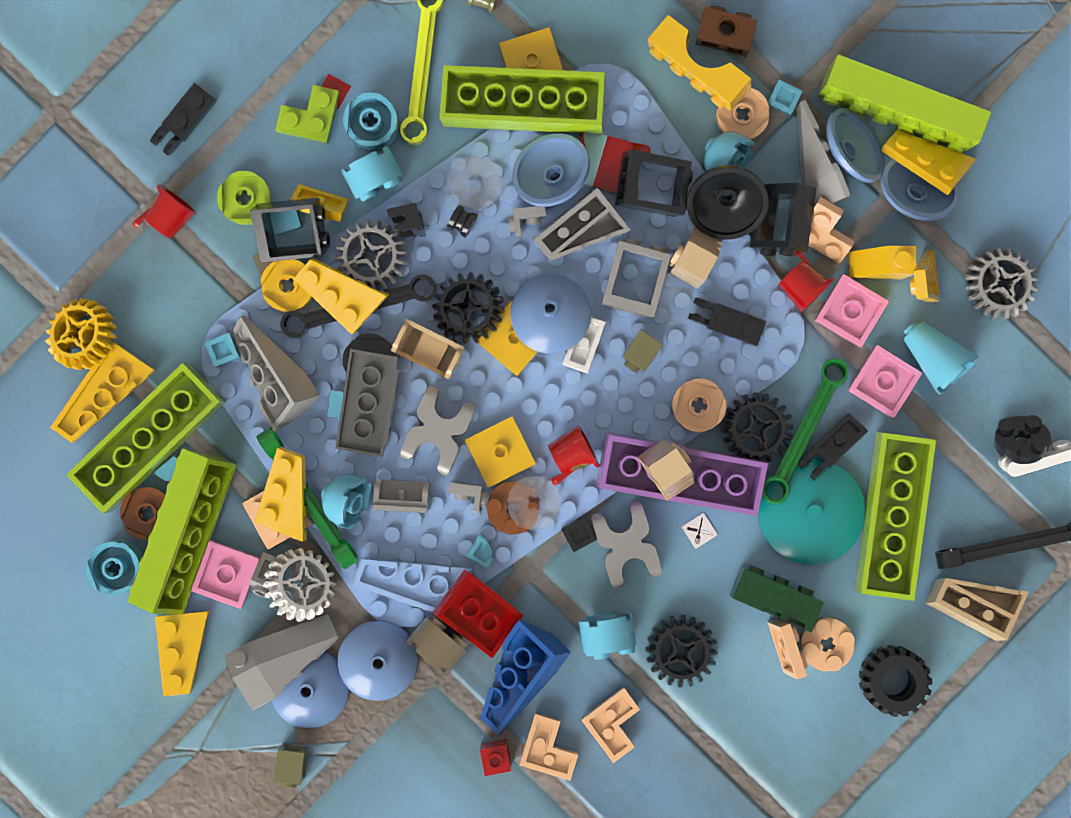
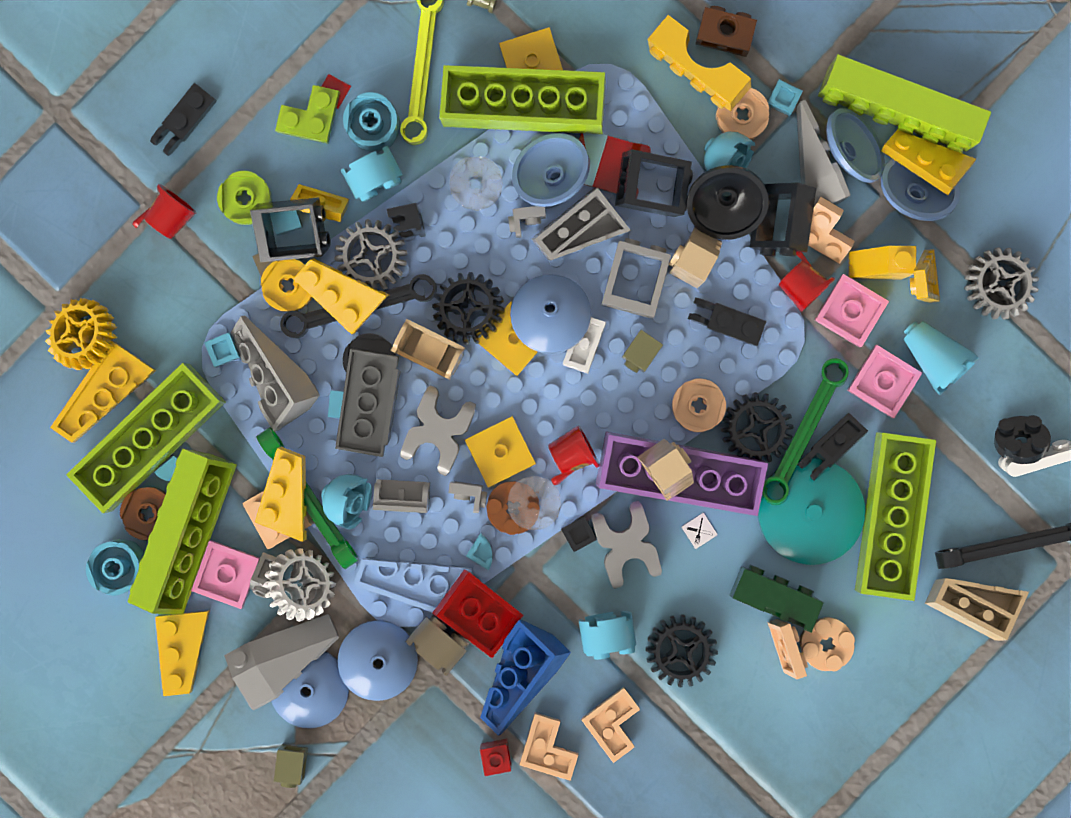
(462, 221): black wheel -> none
(913, 693): black tyre -> none

